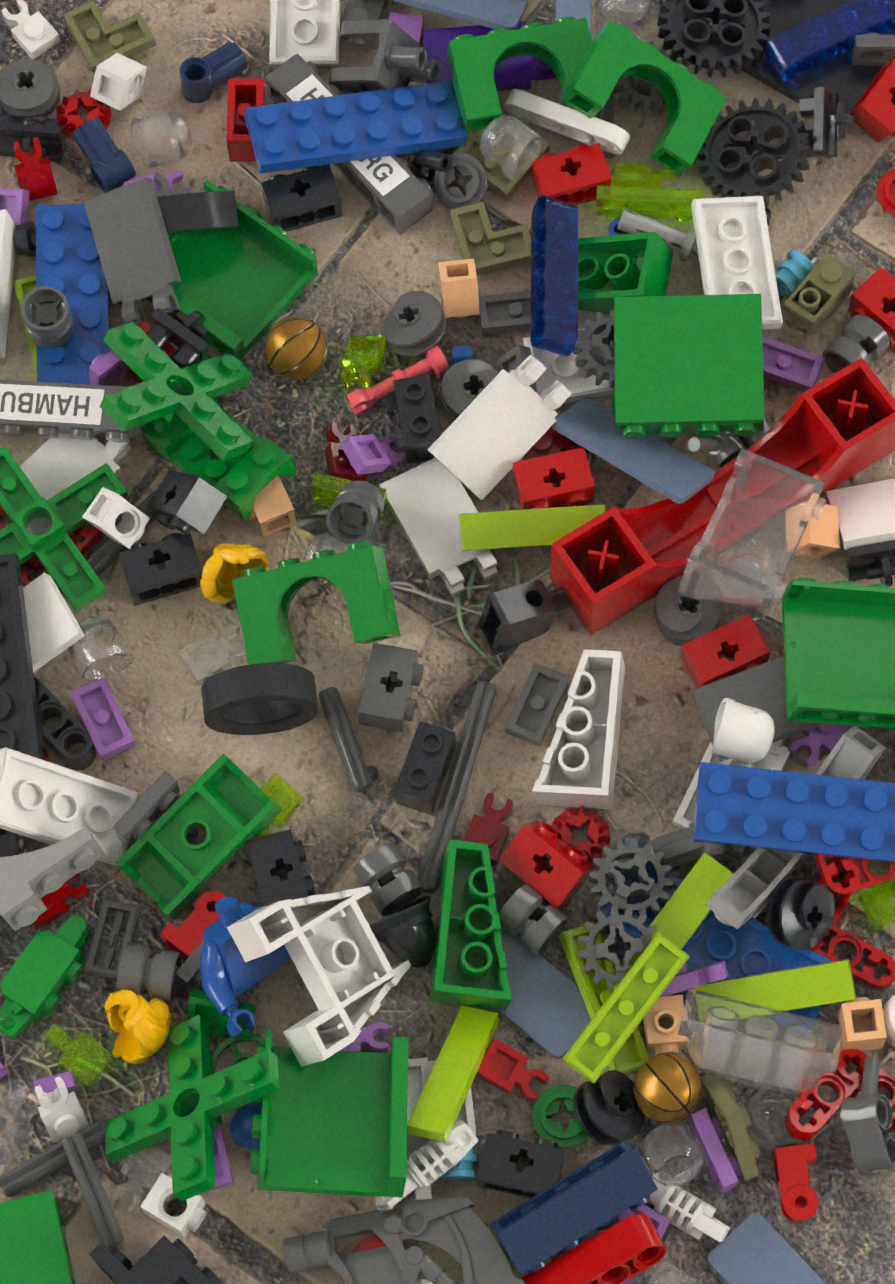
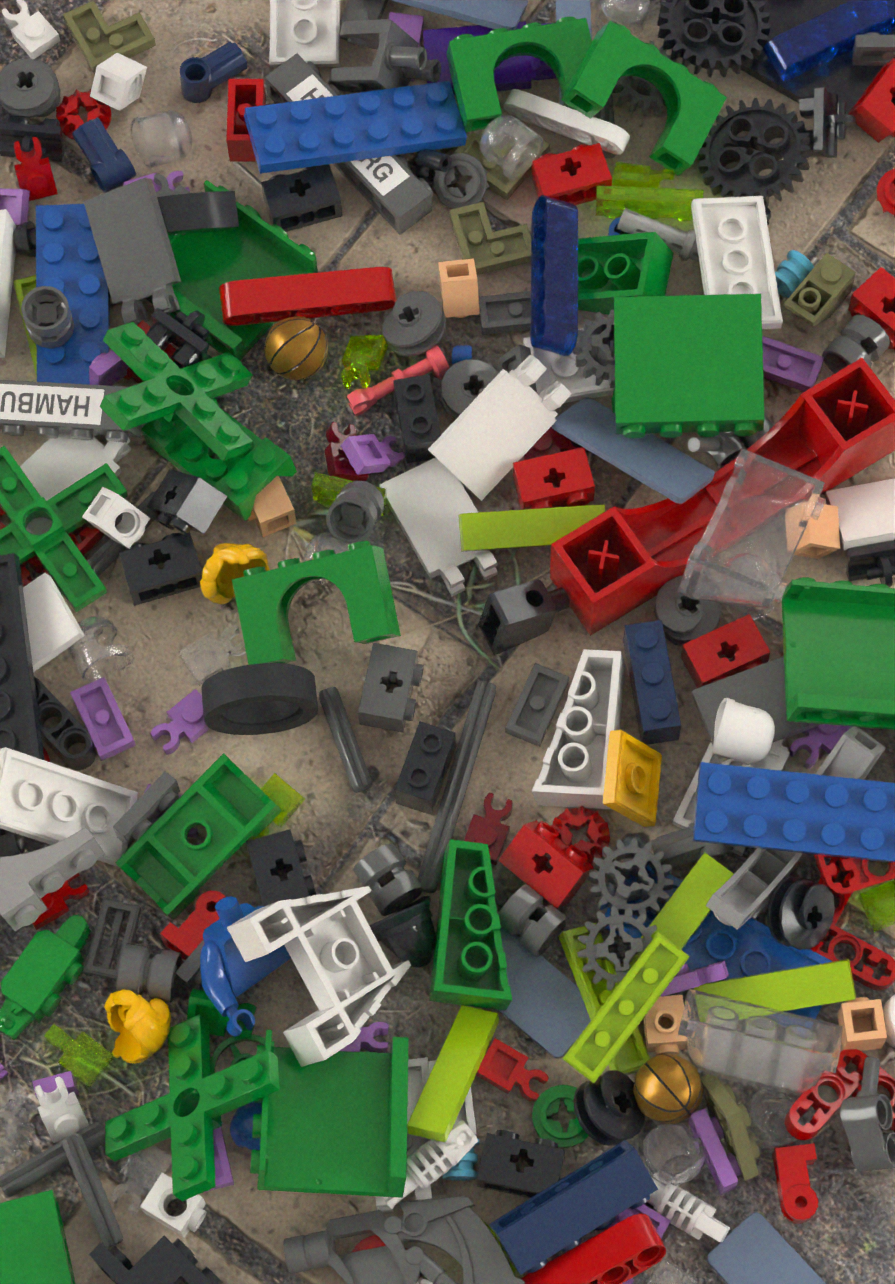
(186, 721): none -> medium lavender plate
(307, 295): none -> red beam
(632, 778): none -> yellow tile
(651, 682): none -> dark blue brick

